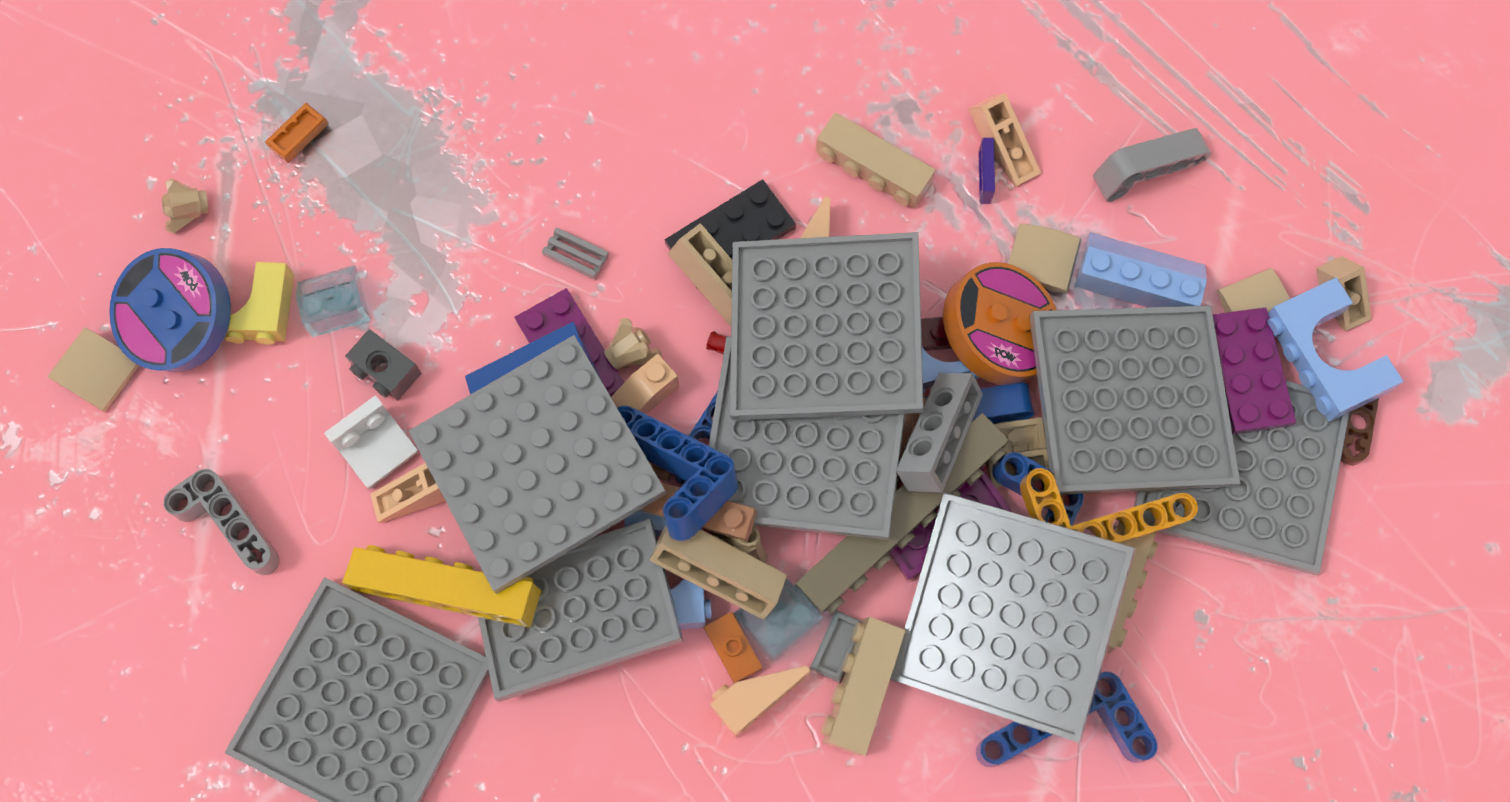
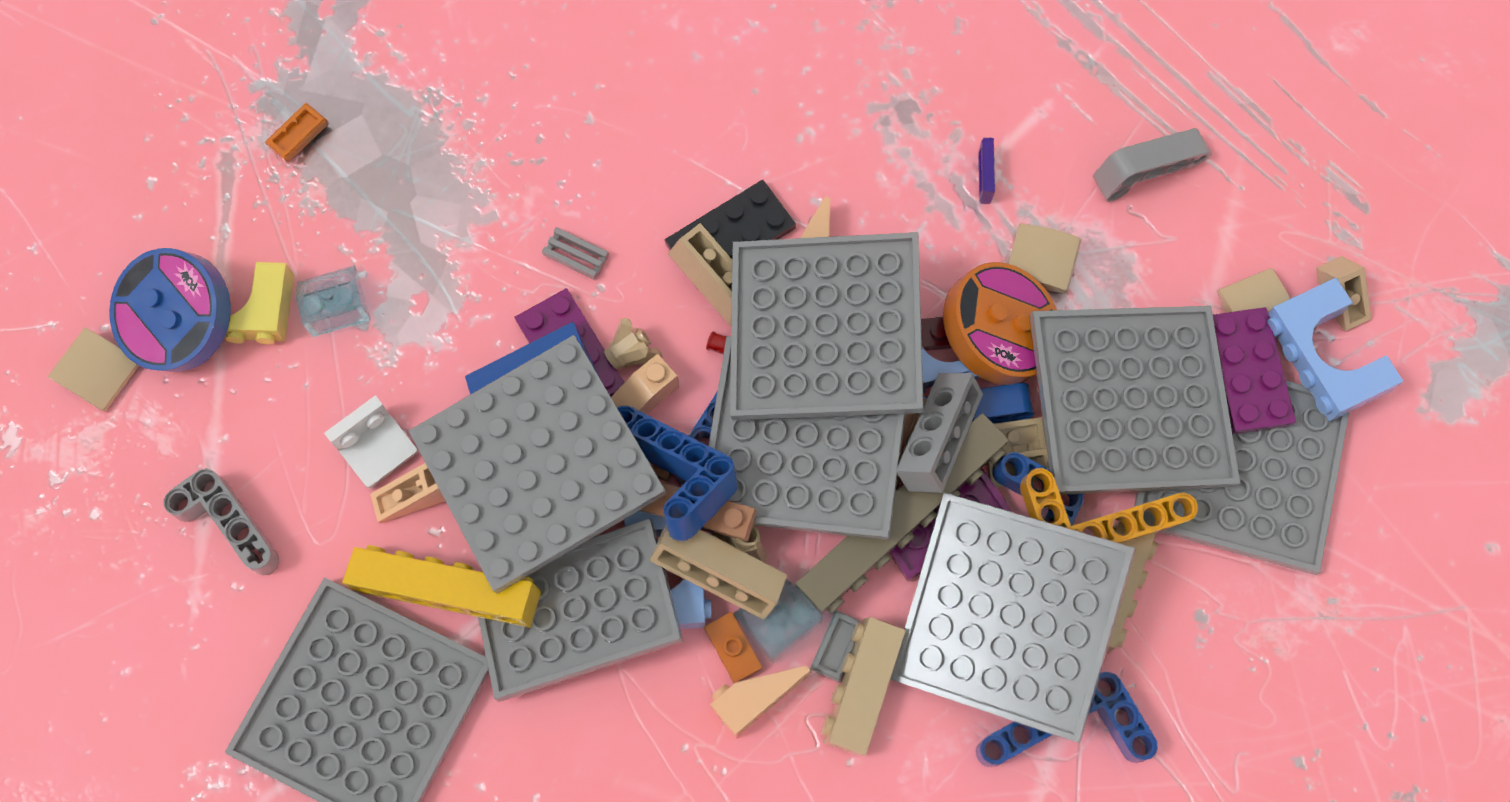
(182, 204): tan rock -> none
(374, 350): dark grey brick -> none
(874, 160): tan brick -> none
(997, 120): light nougat slope -> none
(1140, 274): light blue slope -> none
(1362, 444): reddish brown beam -> none

